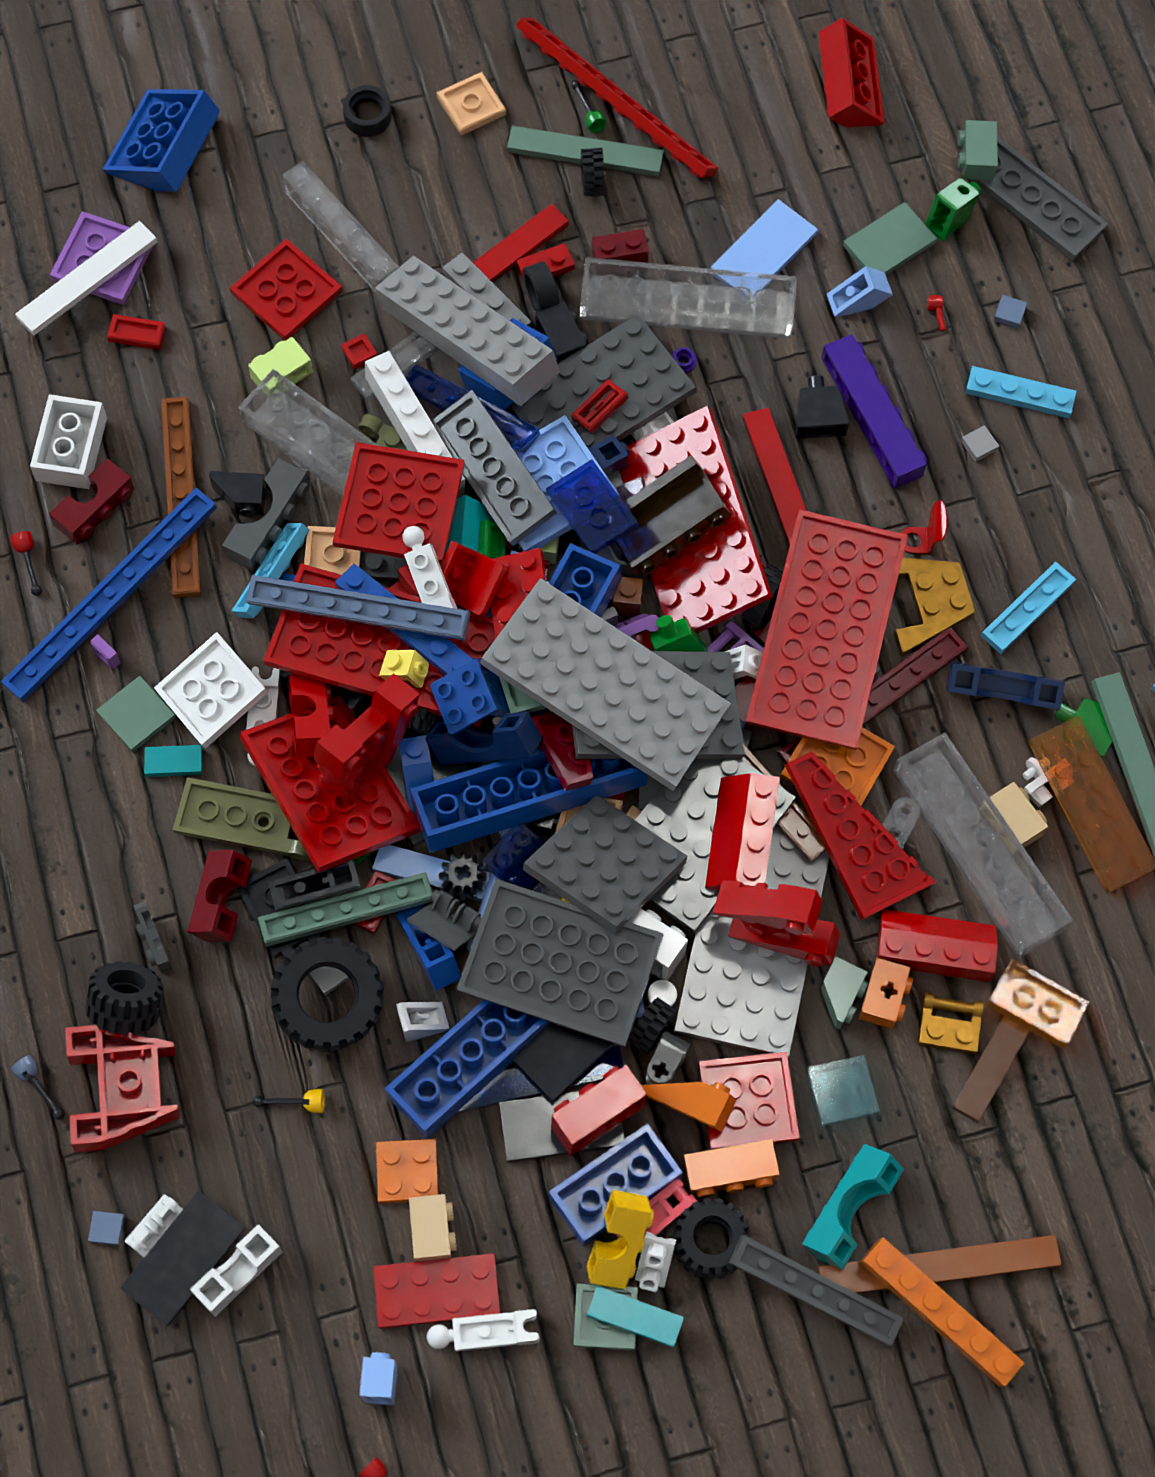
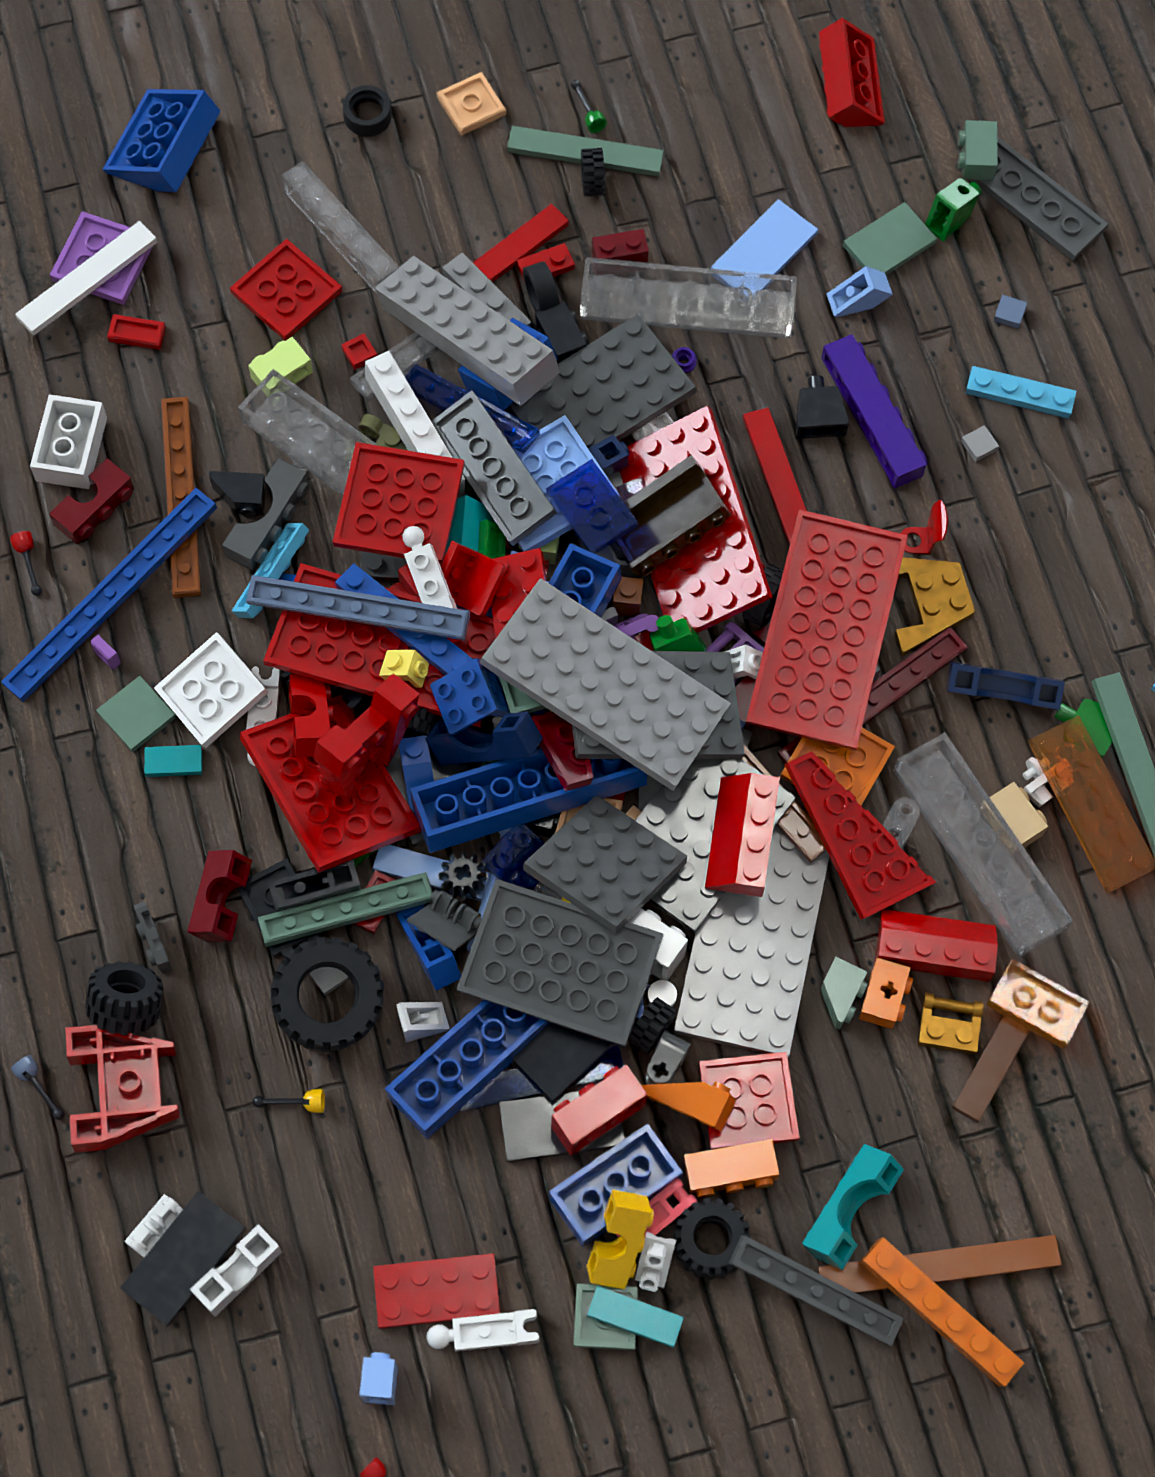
(106, 1228): sand blue tile -> none
(233, 817): olive hinge -> none
(323, 555): light nougat plate -> none
(406, 1170): orange plate -> none
(430, 1227): tan brick -> none
(602, 409): red tile -> none
(623, 103): red plate -> none
(779, 920): red wedge -> none
(842, 1090): clear light blue plate -> none
(935, 303): red hand -> none
(1028, 608): medium azure plate -> none

